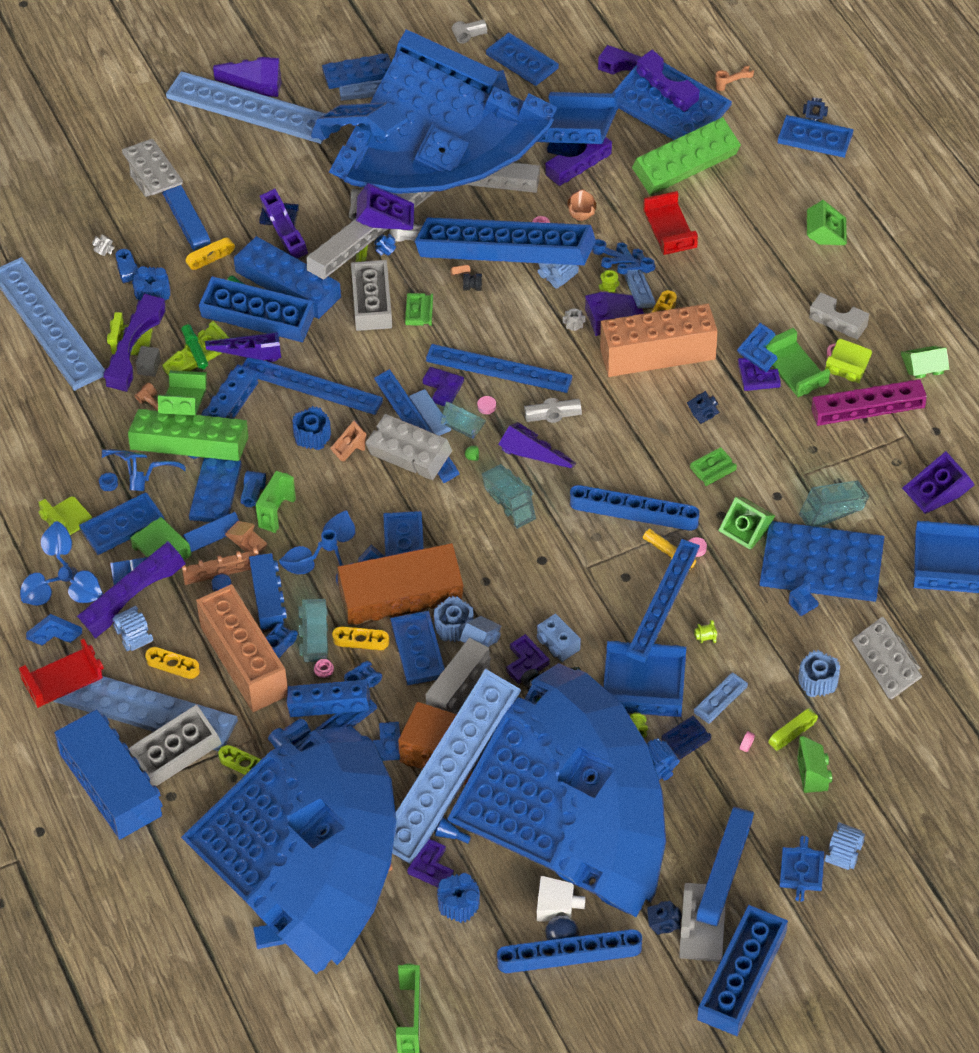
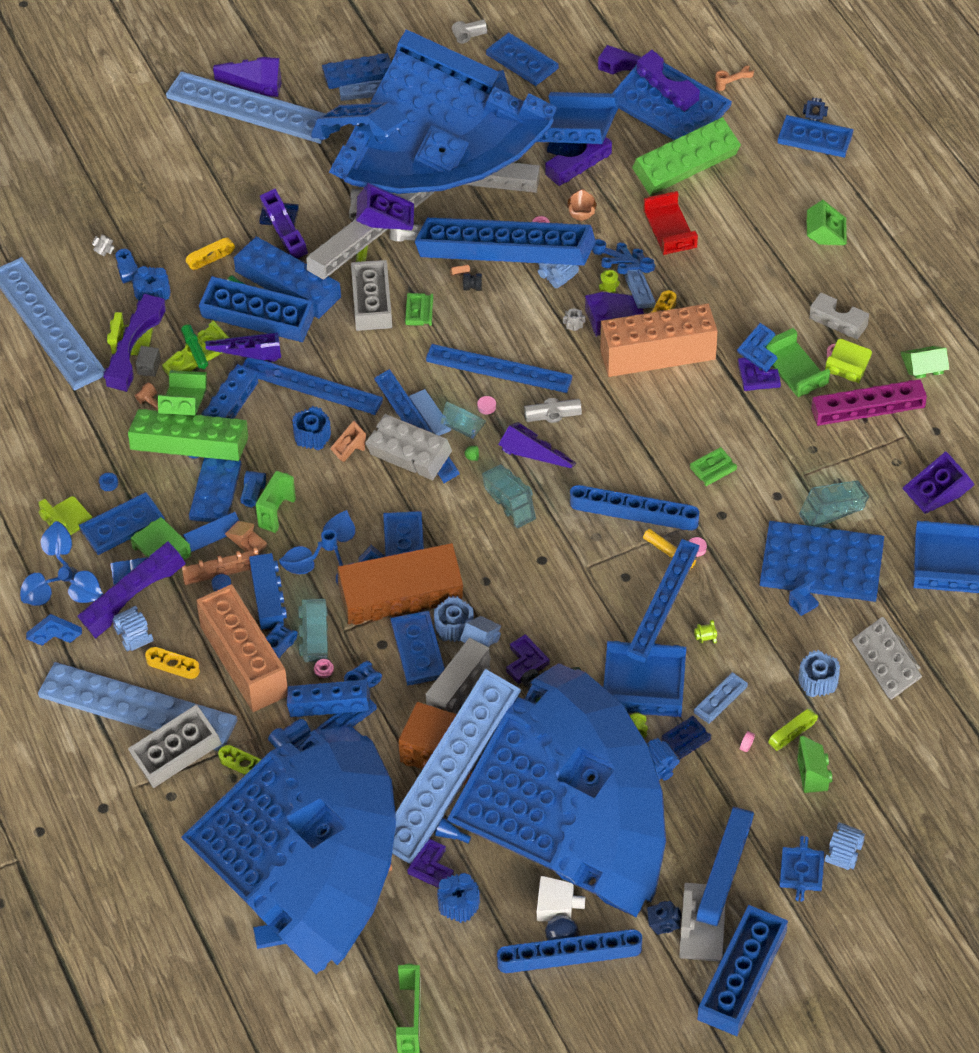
(62, 675): red panel -> none
(109, 773): blue brick -> none
(137, 479): blue plant -> none
(151, 168): light grey bracket -> none
(187, 217): blue beam -> none
(366, 644): yellow beam -> none
(385, 244): blue gear -> none
(389, 741): blue plate -> none
(445, 383): dark purple plate -> none
(558, 637): medium blue brick -> none
(703, 407): dark blue brick -> none
(746, 522): bright green slope -> none

